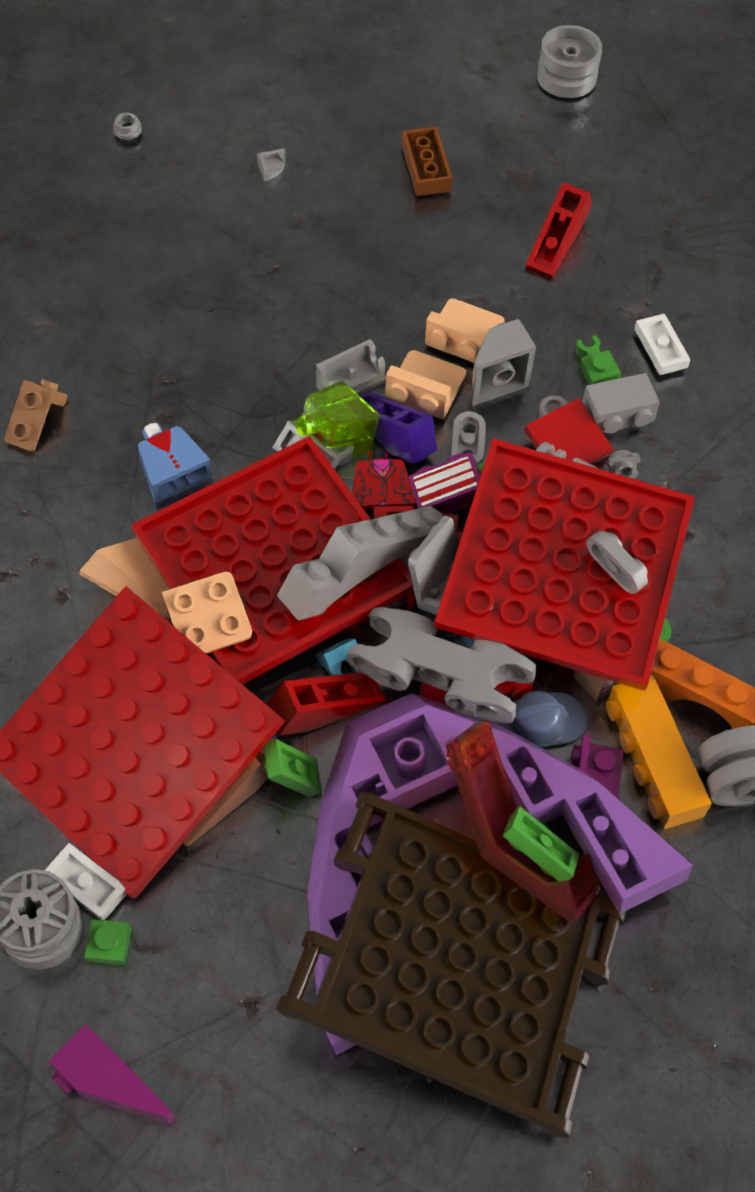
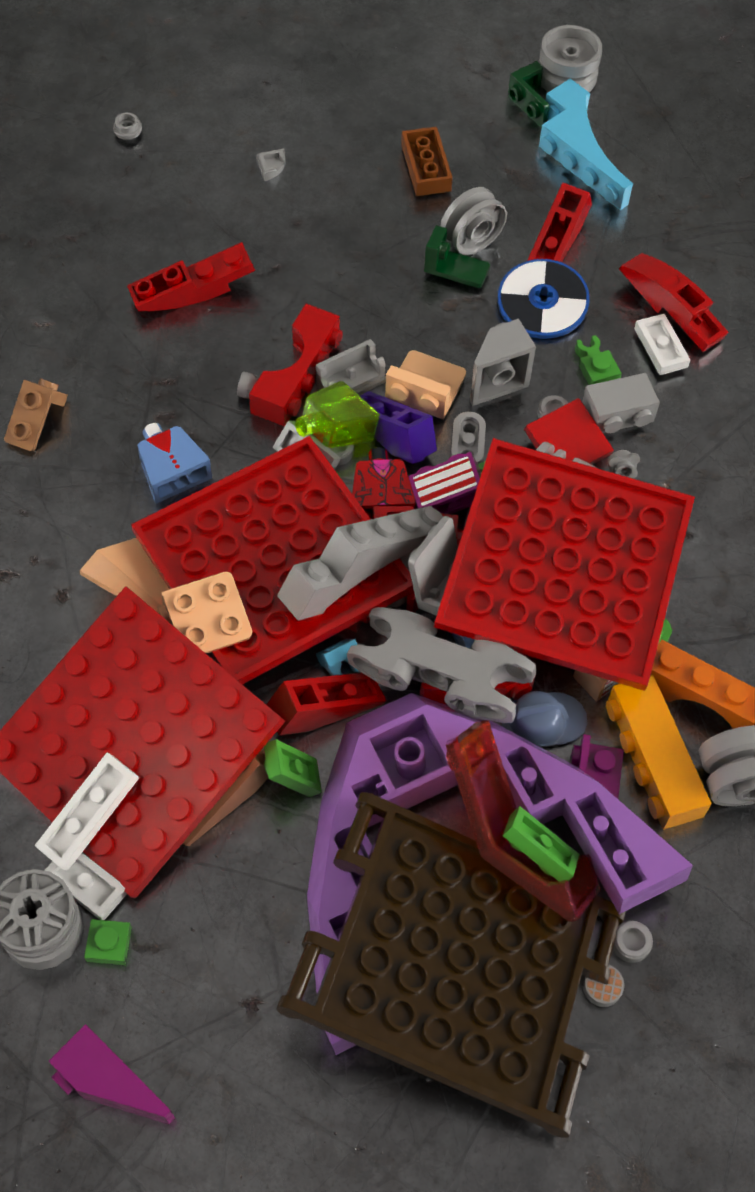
(87, 811): none -> white plate
(183, 286): none -> red slope
(246, 384): none -> light grey hinge
(280, 392): none -> red arch
(452, 265): none -> dark green bracket
(460, 329): light nougat bracket -> none
(474, 220): none -> light grey wheel
(523, 92): none -> dark green bracket
(565, 295): none -> piece
(572, 143): none -> medium azure arch
(604, 994): none -> tile
(617, 562): light grey plate -> none
(633, 941): none -> light grey tile
(674, 292): none -> red slope

